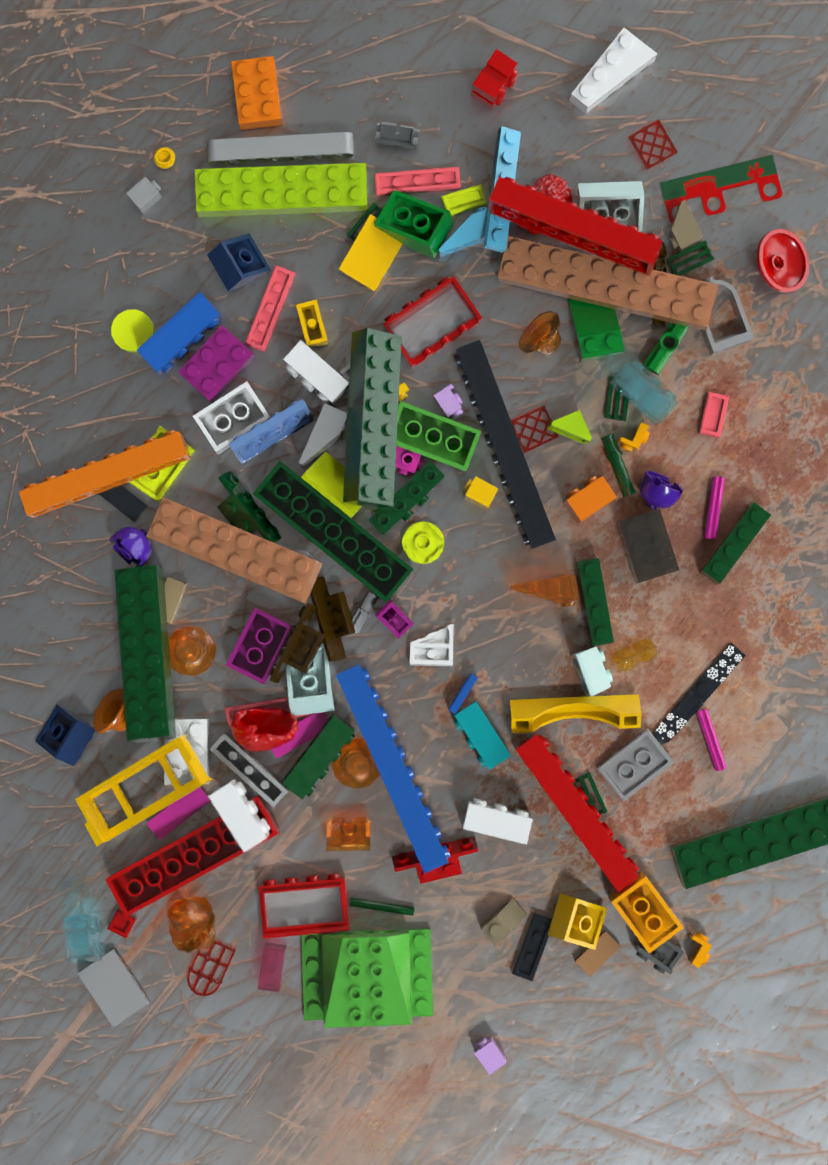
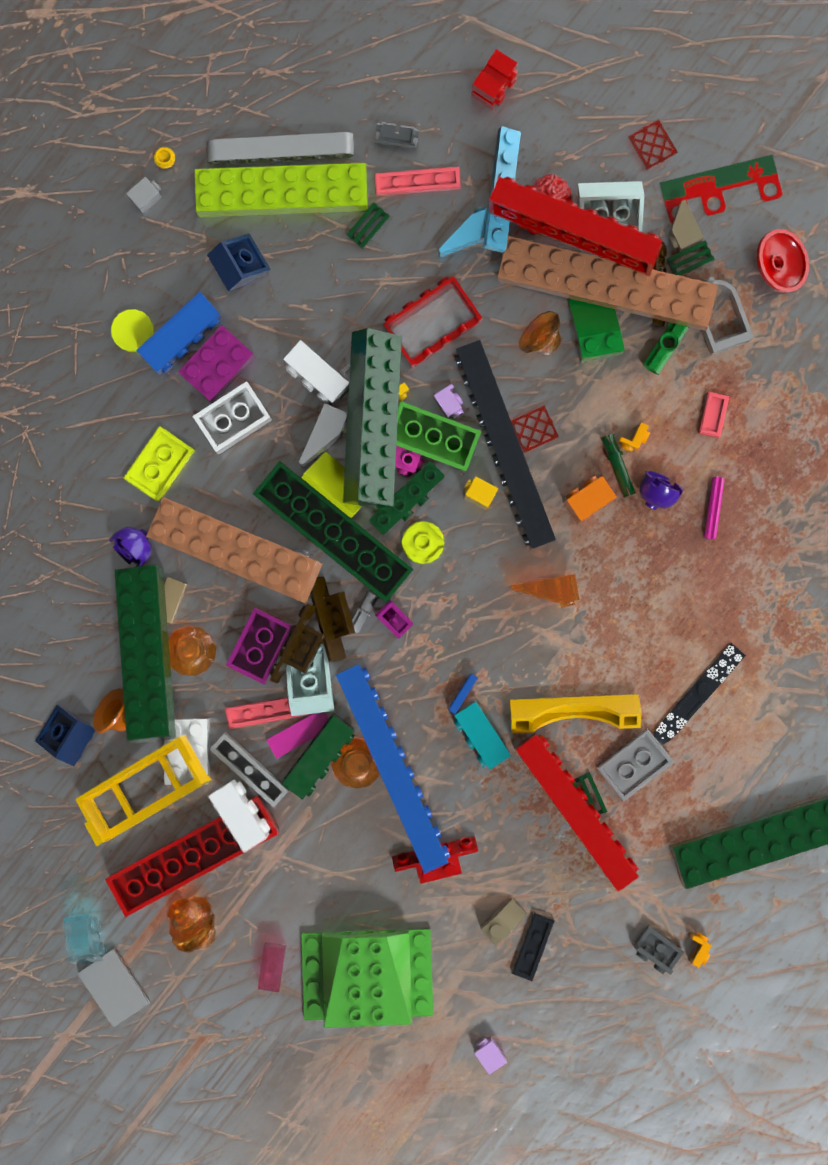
(104, 474): orange brick -> none
(120, 924): red tile -> none
(125, 502): black tile -> none
(178, 812): dark pink tile -> none
(210, 978): clear red window -> none
(243, 511): dark green bracket -> none
(256, 93): orange brick -> none
(263, 728): red hair -> none
(270, 308): coral tile -> none
(272, 431): medium blue plate -> none
(304, 906): window -> none
(312, 324): yellow brick -> none
(348, 835): clear orange slope -> none
(370, 255): yellow tile -> none
(380, 906): dark green bar -> none
(415, 223): green slope -> none
(434, 649): white wing -> none
(464, 200): neon yellow tile -> none
(497, 821): white brick -> none
(572, 427): lime slope -> none
(577, 921): yellow slope -> none
(592, 671): light aqua slope -> none
(593, 959): medium nougat tile -> none
(594, 602): dark green brick -> none
(615, 67): white wedge -> none
(617, 404): dark green tile -> none
(644, 392): clear light blue brick -> none
(644, 652): clear yellow hinge -> none
(646, 913): light orange slope -> none
(647, 546): clear smoke brick -> none
(711, 739): dark pink axle -> none
(735, 543): dark green brick -> none

